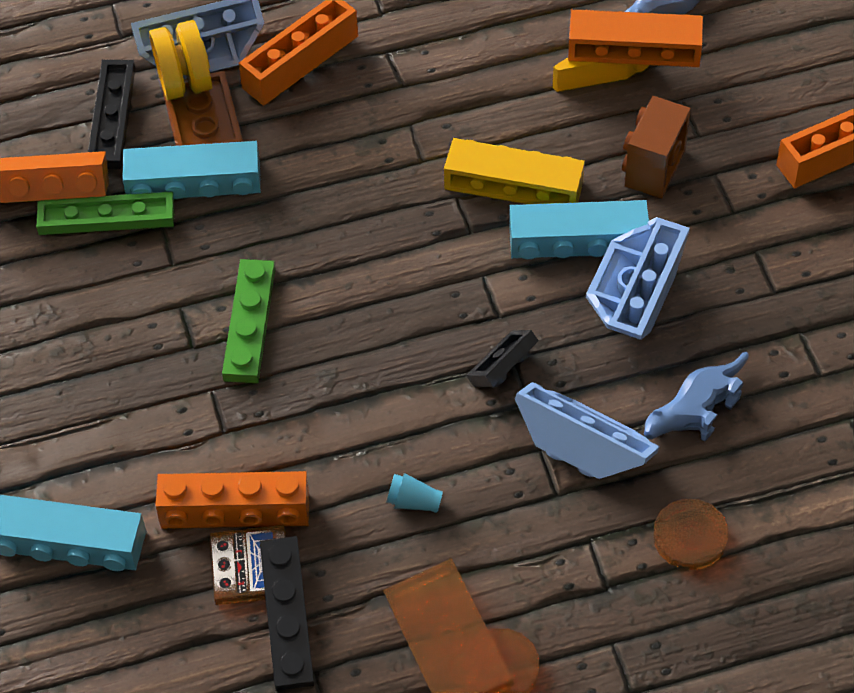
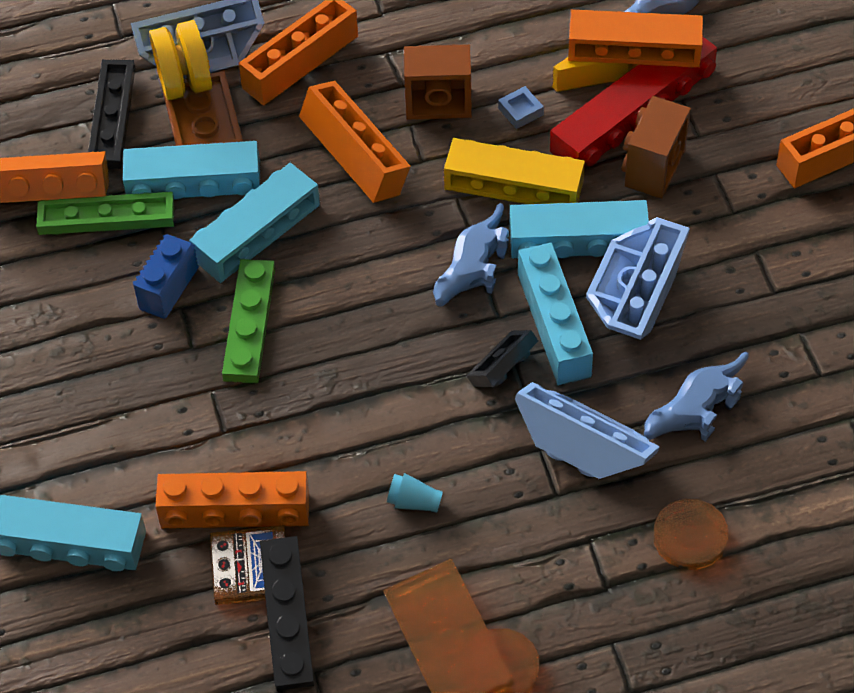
(165, 276): none -> blue brick
(255, 221): none -> medium azure brick
(354, 141): none -> orange brick
(437, 81): none -> dark orange brick
(471, 259): none -> medium blue animal
(520, 107): none -> medium blue plate
(555, 314): none -> medium azure brick
(614, 111): none -> red brick

